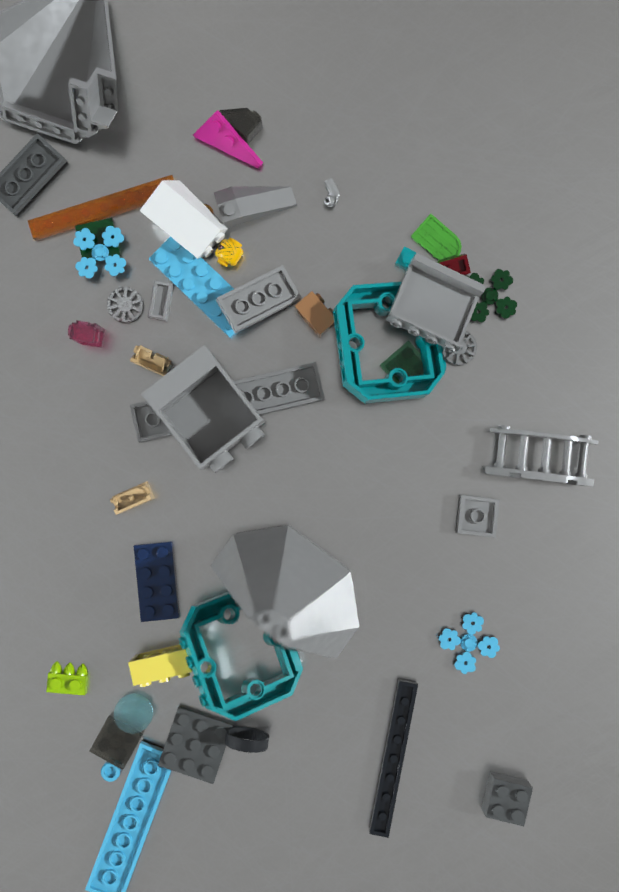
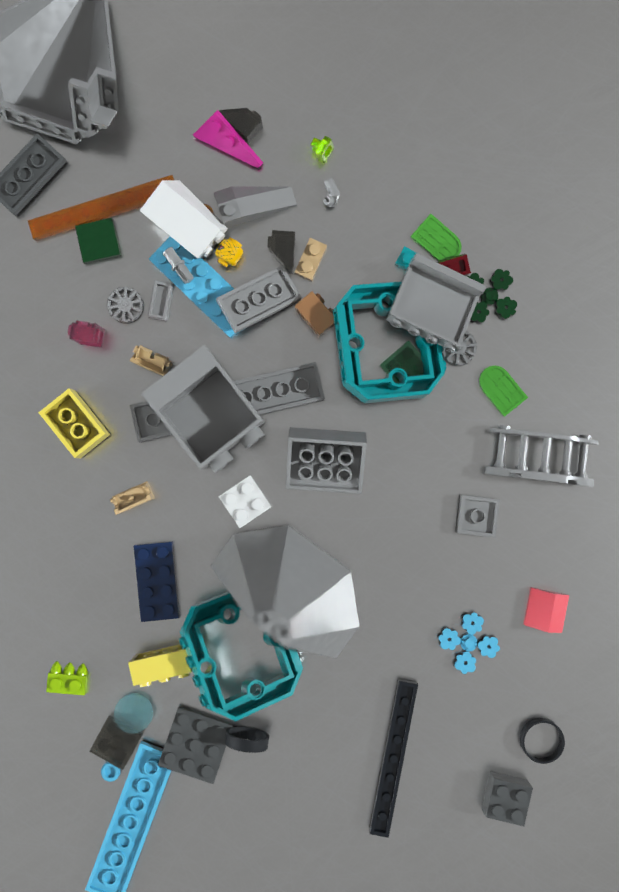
(74, 423): none -> light yellow brick
(99, 252): medium azure plant -> none
(178, 265): none -> light grey axle
(245, 501): none -> white plate
(282, 248): none -> clear smoke slope
(310, 259): none -> tan plate
(322, 148): none -> clear neon green tile
(326, 460): none -> light grey slope
(501, 389): none -> bright green window
(546, 610): none -> coral slope
(552, 757): none -> black tyre

